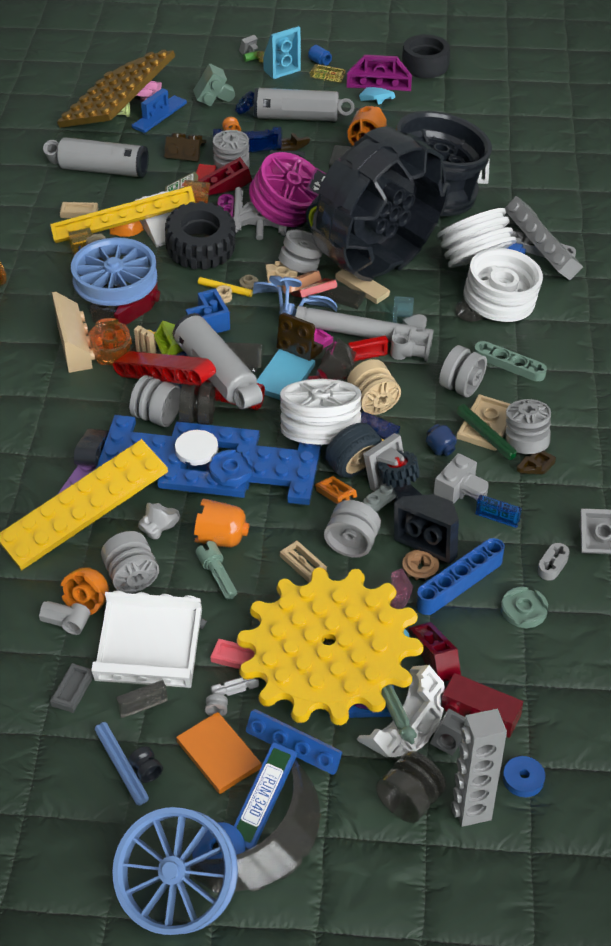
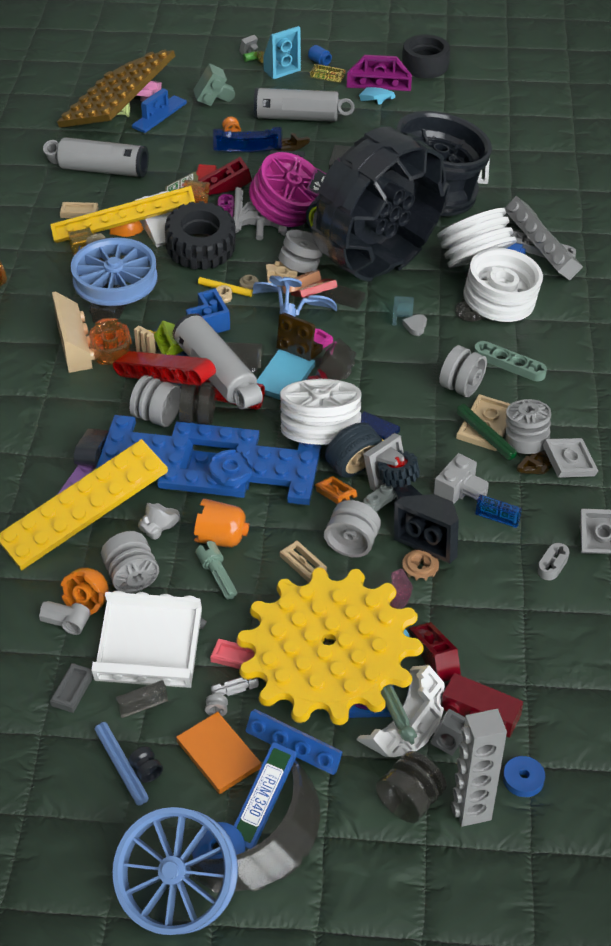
(131, 311): dark red slope -> none
(183, 147): dark brown bracket -> none
(196, 447): white tile -> none
(229, 146): light grey wheel -> none
(245, 103): clear blue gear -> none
(365, 120): orange cylinder -> none
(370, 347): red tile -> none
(373, 290): tan tile -> none
(377, 386): tan wheel -> none
(404, 339): light grey piece -> none
(441, 440): dark blue head -> none
(459, 576): blue beam -> none
(524, 607): sand green tile -> none
(570, 457): none -> light grey plate

